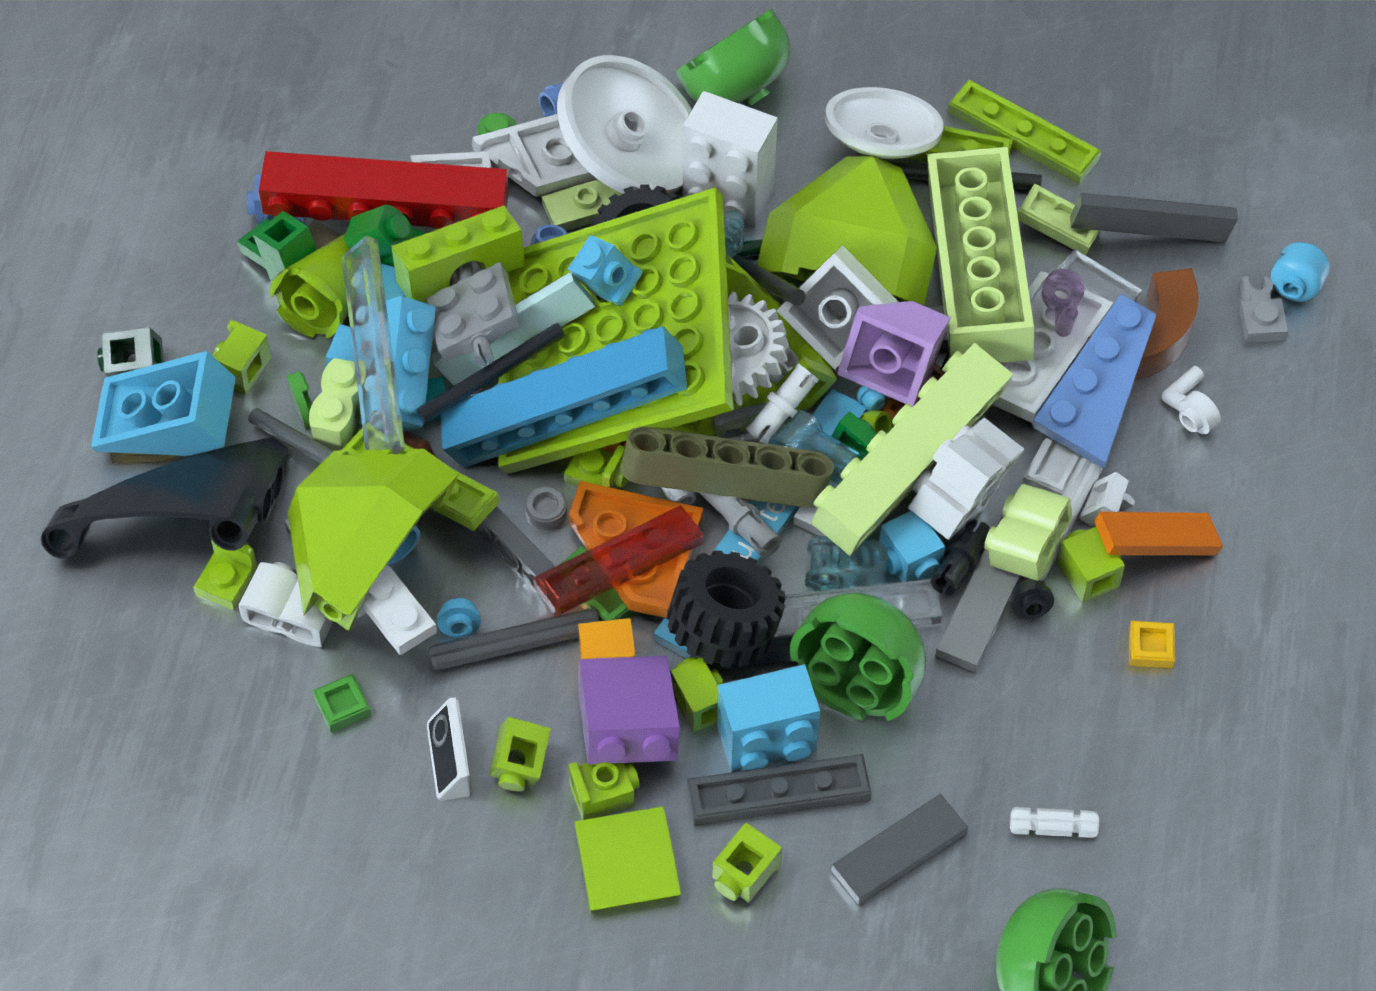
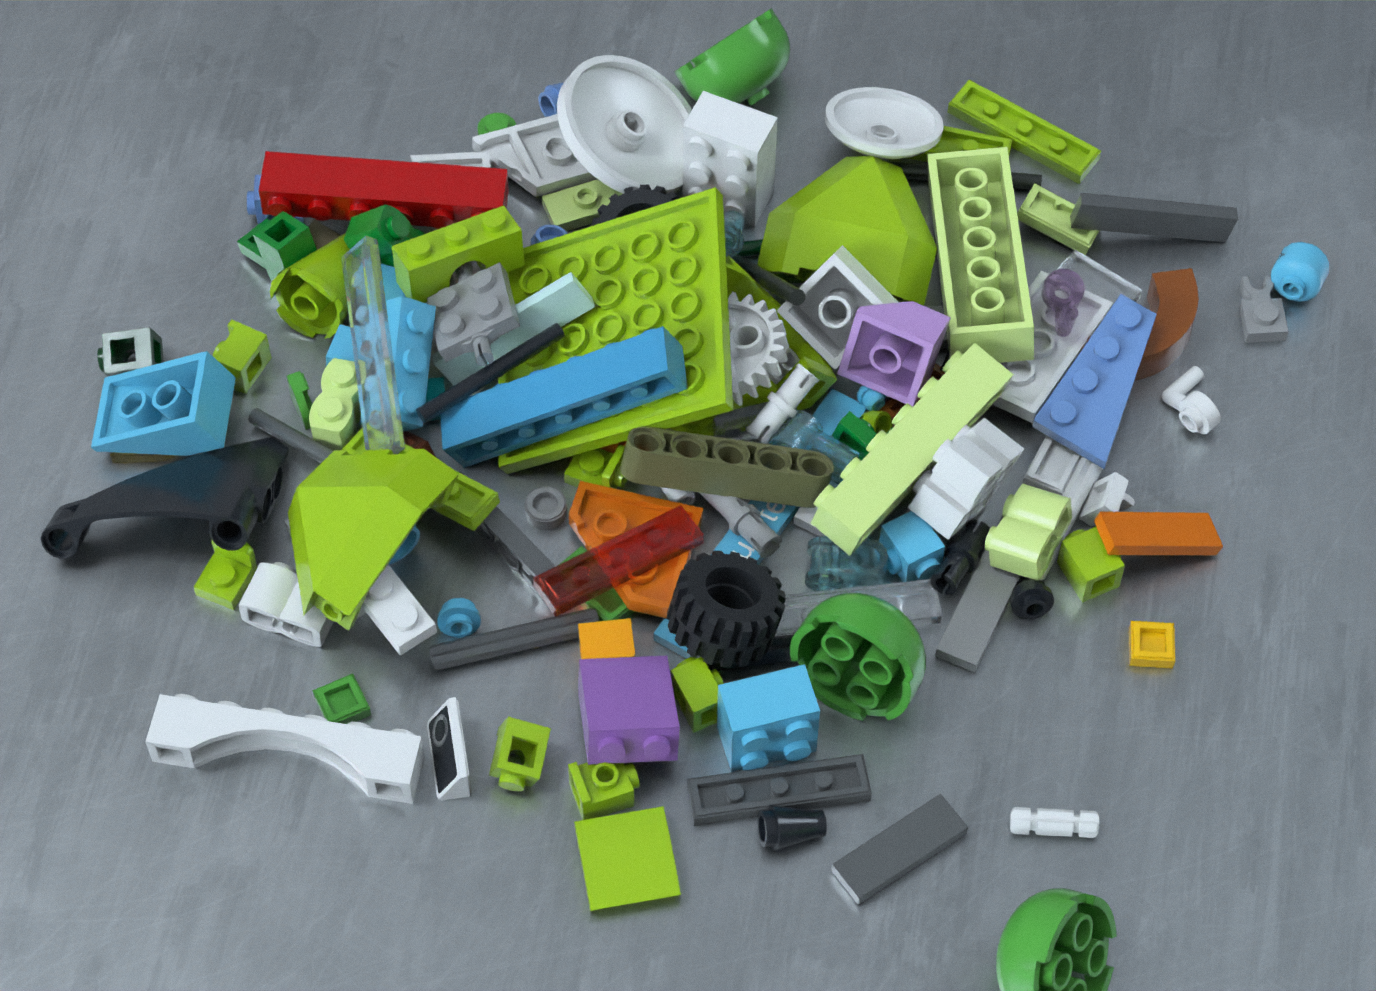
(198, 732): none -> white arch
(605, 270): medium azure brick -> none
(749, 851): lime brick -> none
(788, 826): none -> black cone

